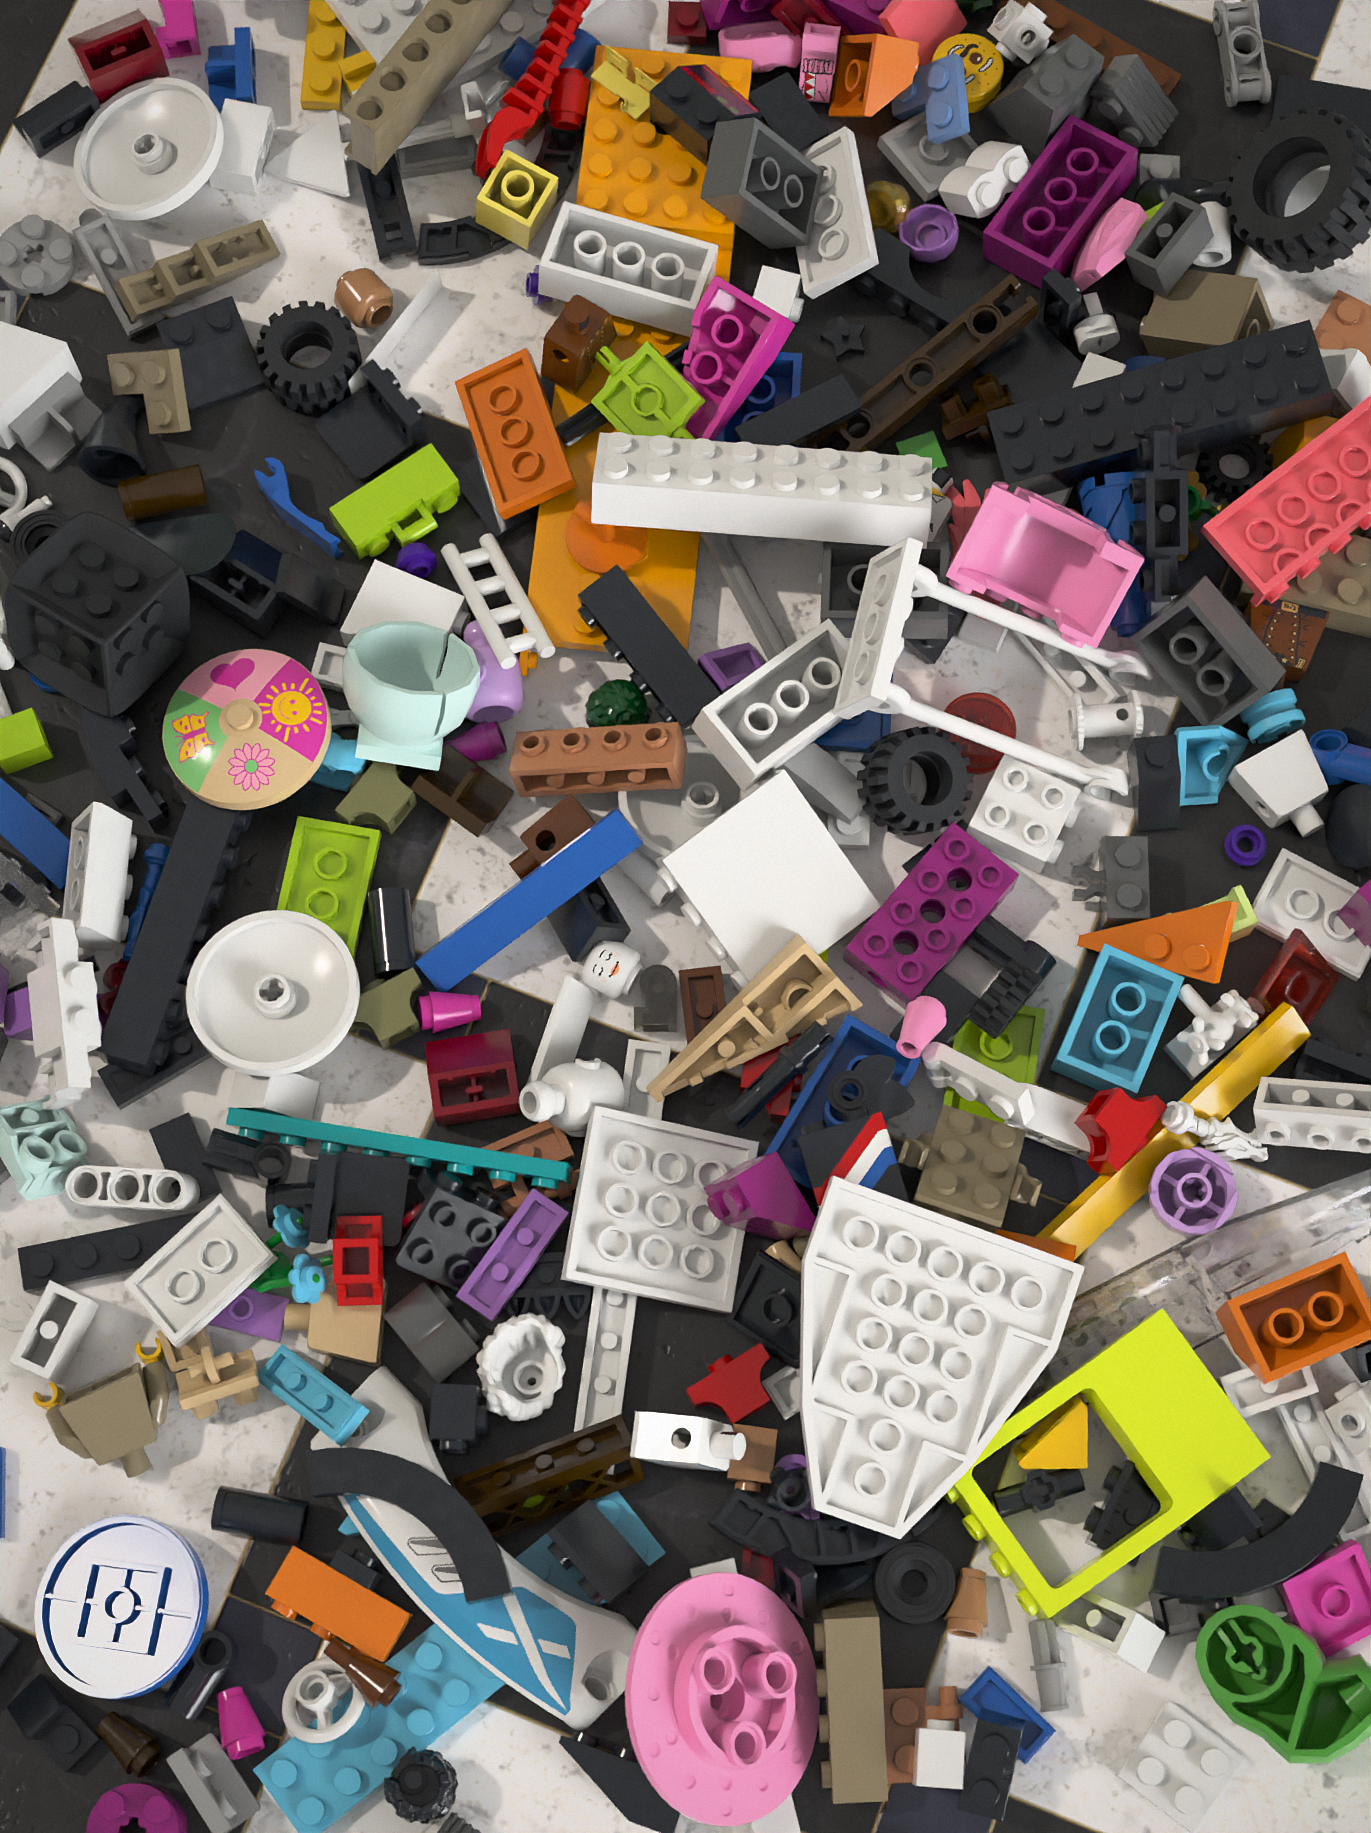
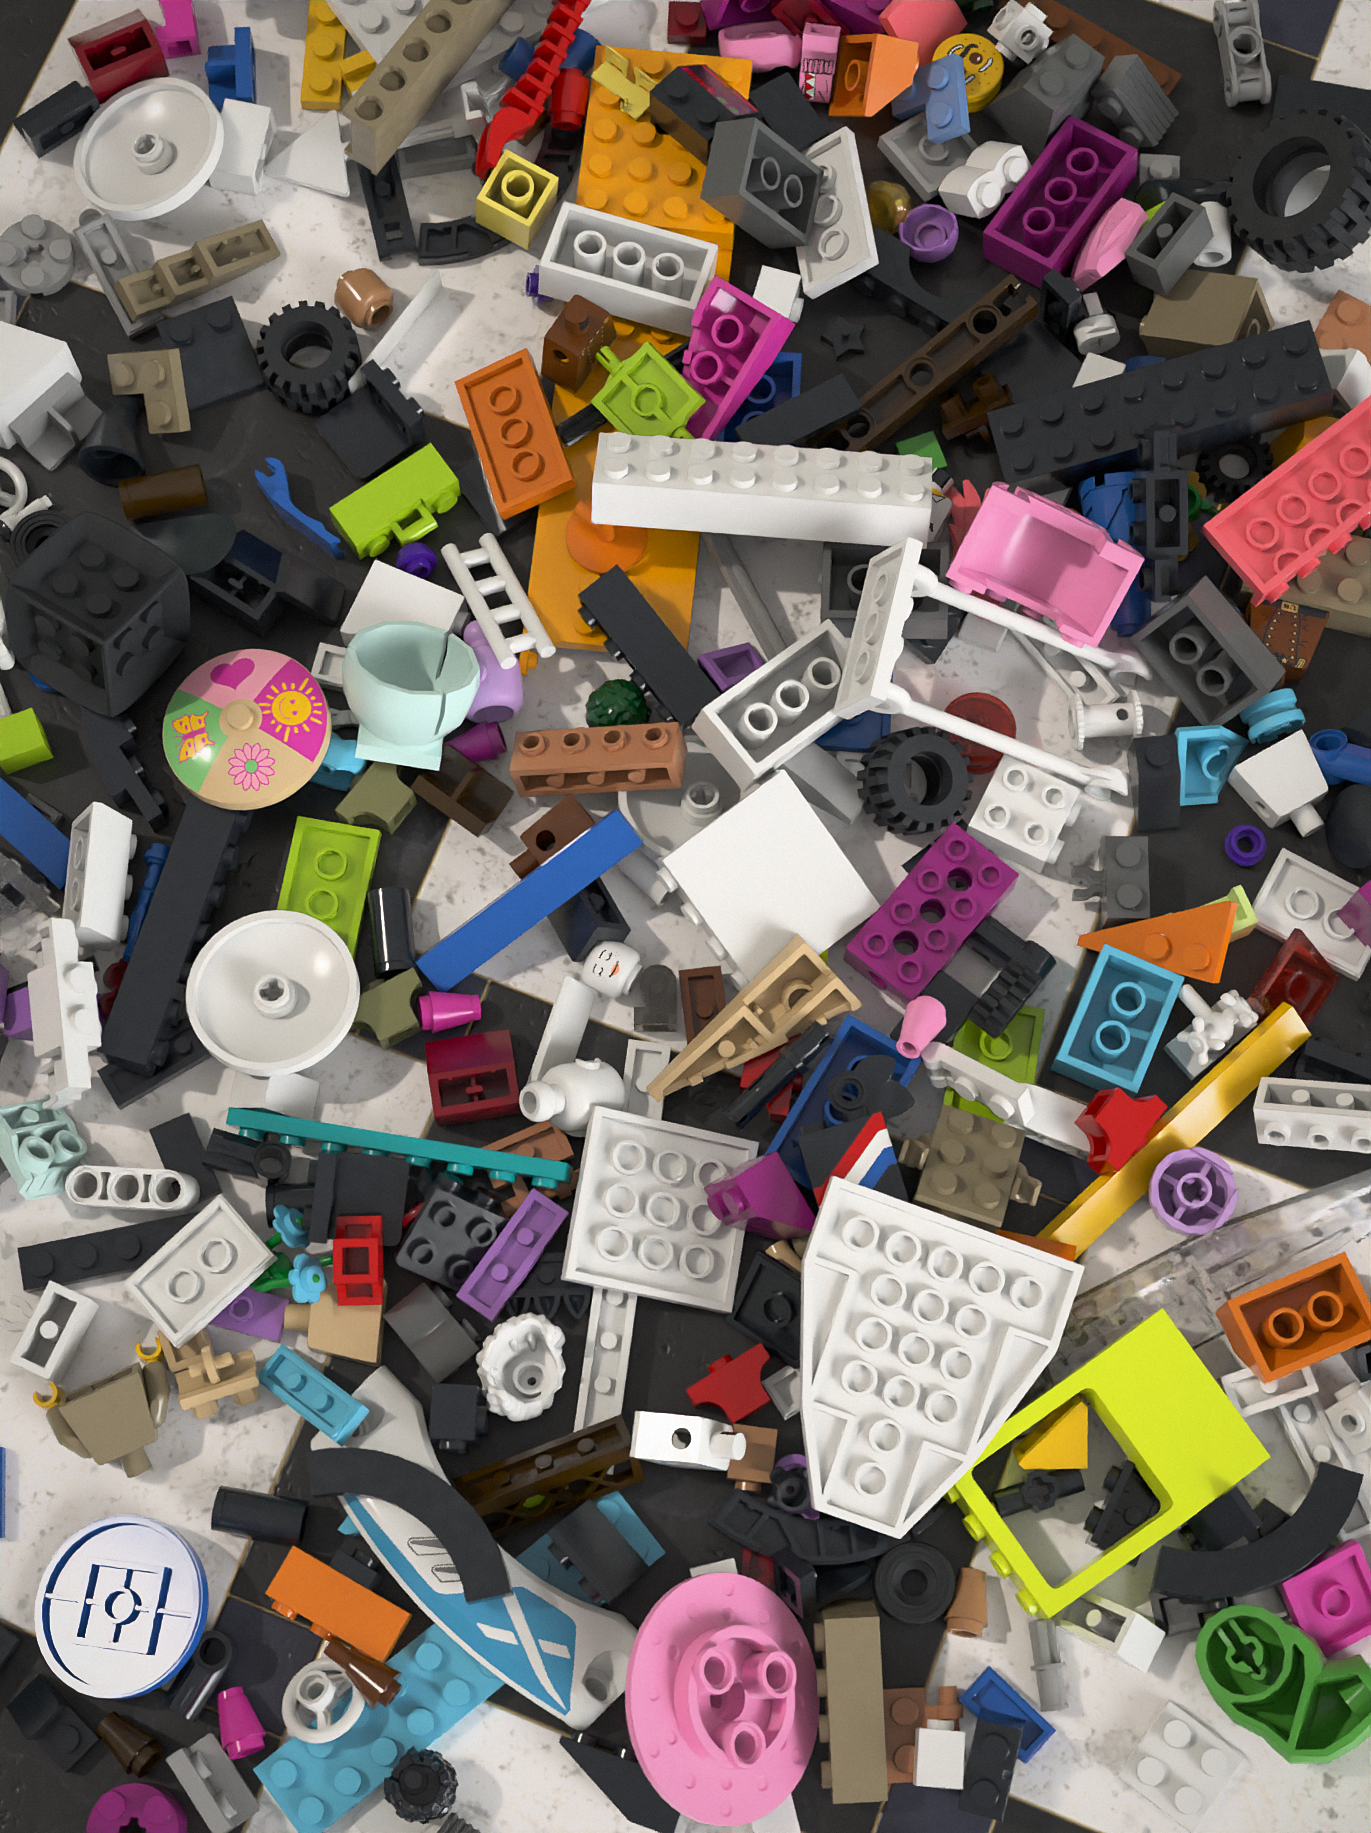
(850, 836): white plate -> none
(1217, 1136): white piece -> none

